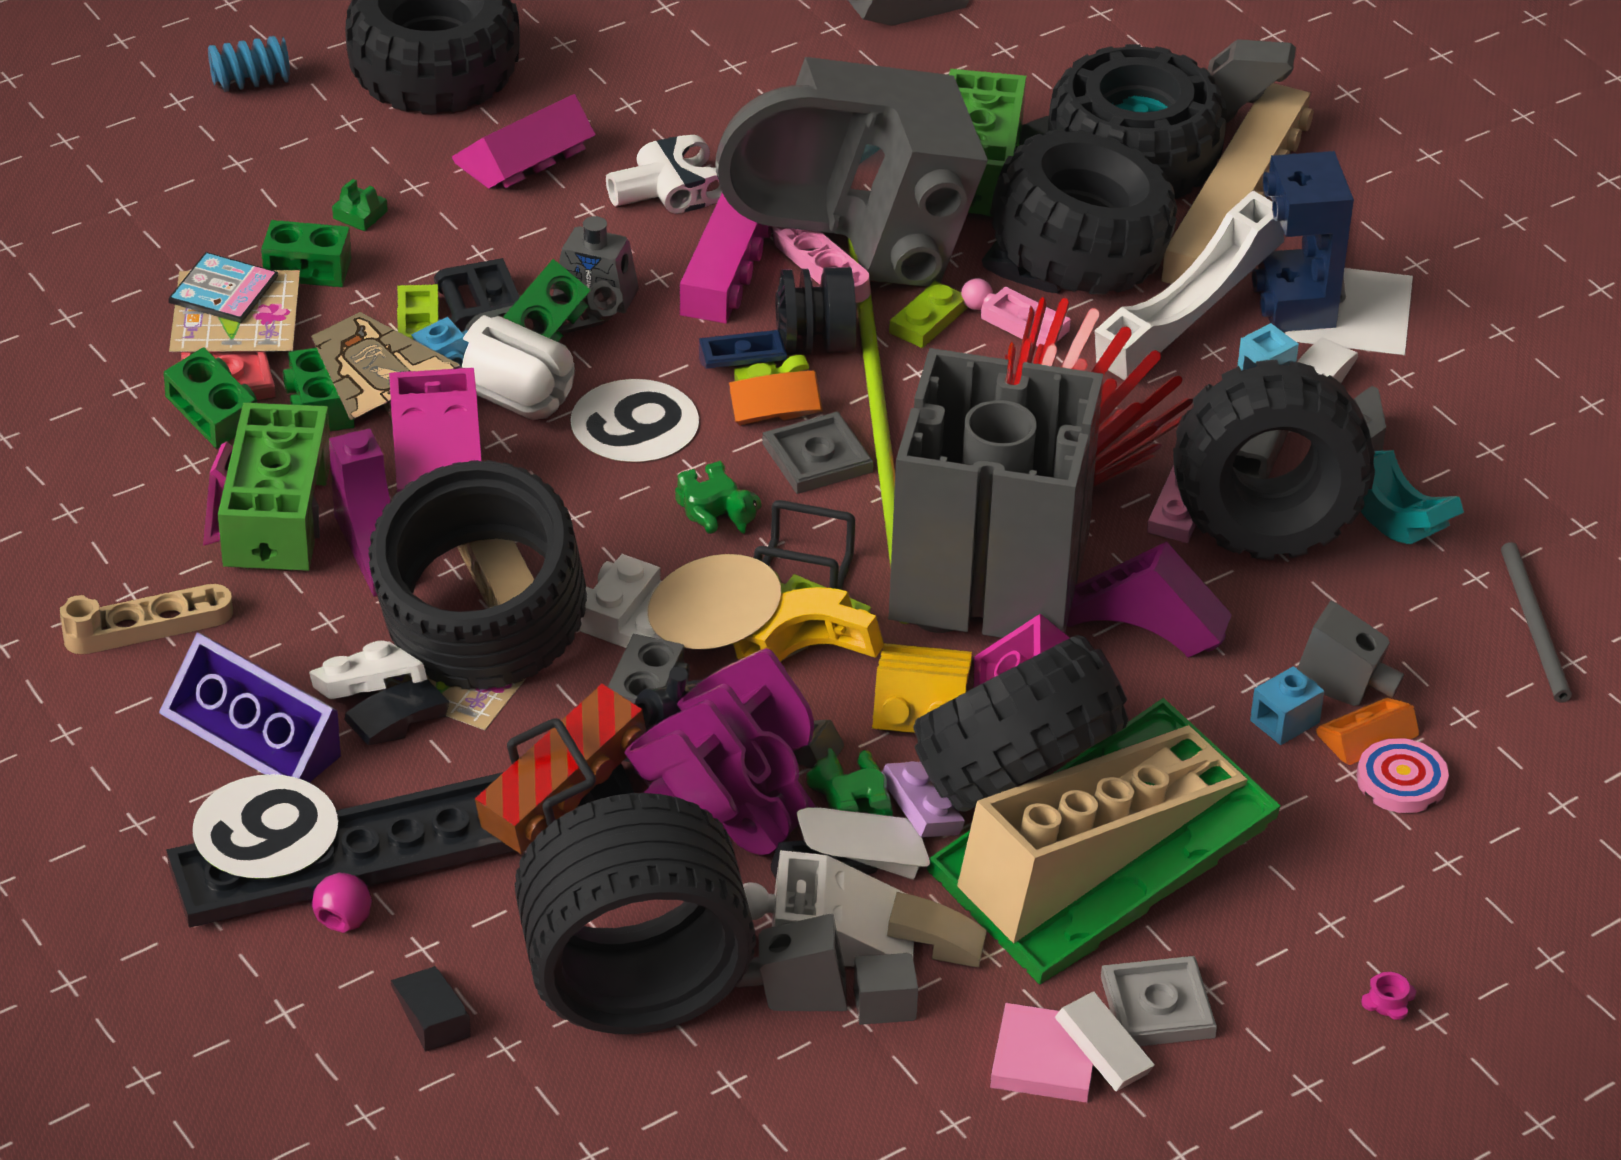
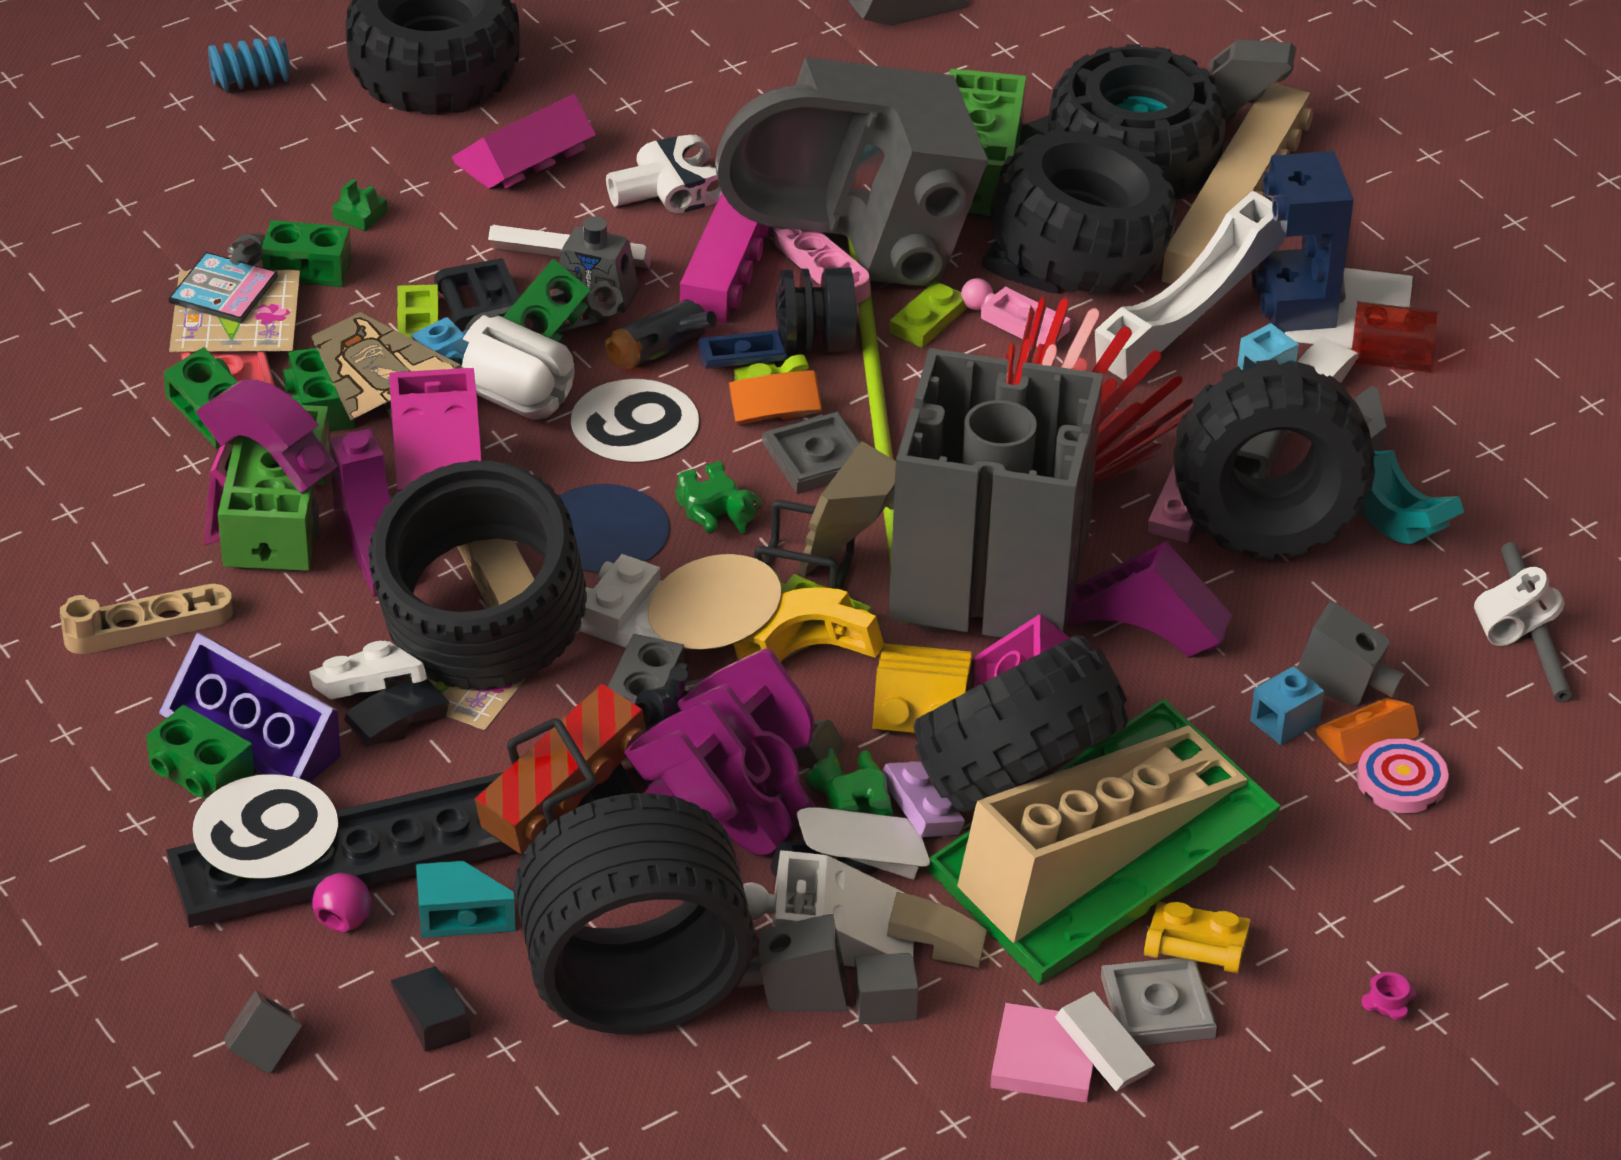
(198, 753): none -> green brick
(247, 249): none -> dark grey axle
(262, 1031): none -> dark grey panel
(275, 422): none -> magenta arch
(462, 901): none -> teal slope
(549, 243): none -> white tile
(615, 522): none -> dark blue sticker
(658, 334): none -> black piece
(850, 502): none -> dark tan wedge
(1197, 935): none -> yellow plate
(1394, 336): none -> clear red hinge
(1515, 608): none -> white piece

